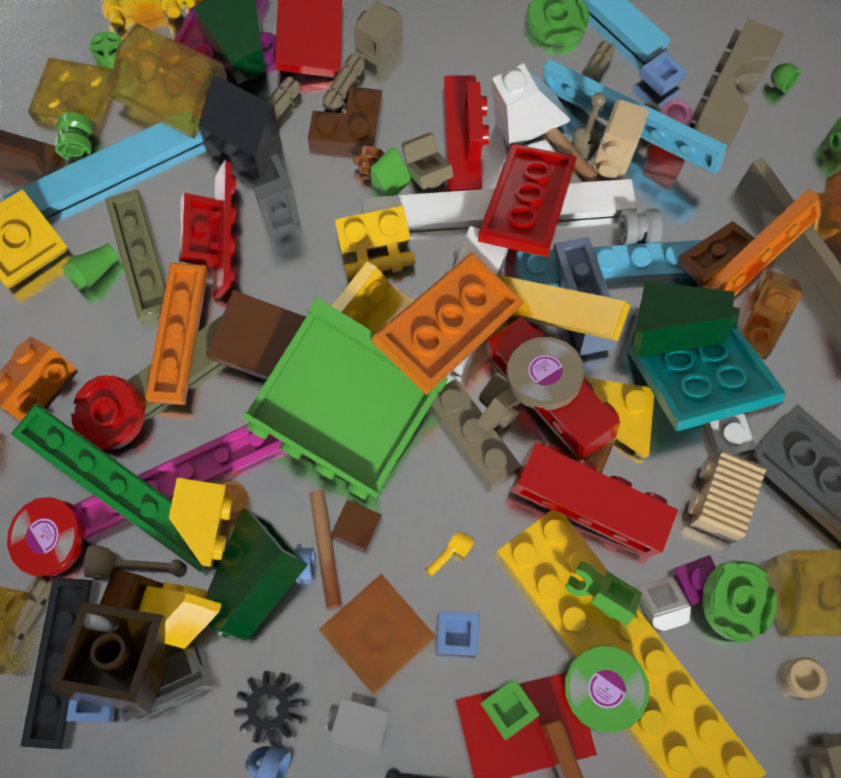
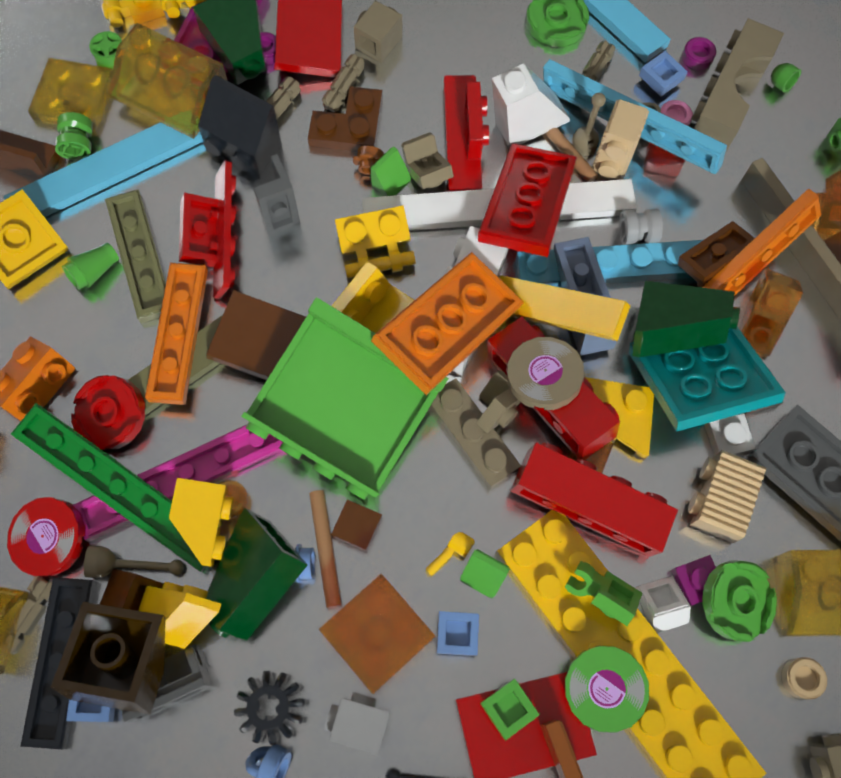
(484, 573): none -> bright green slope
(699, 53): none -> magenta tile

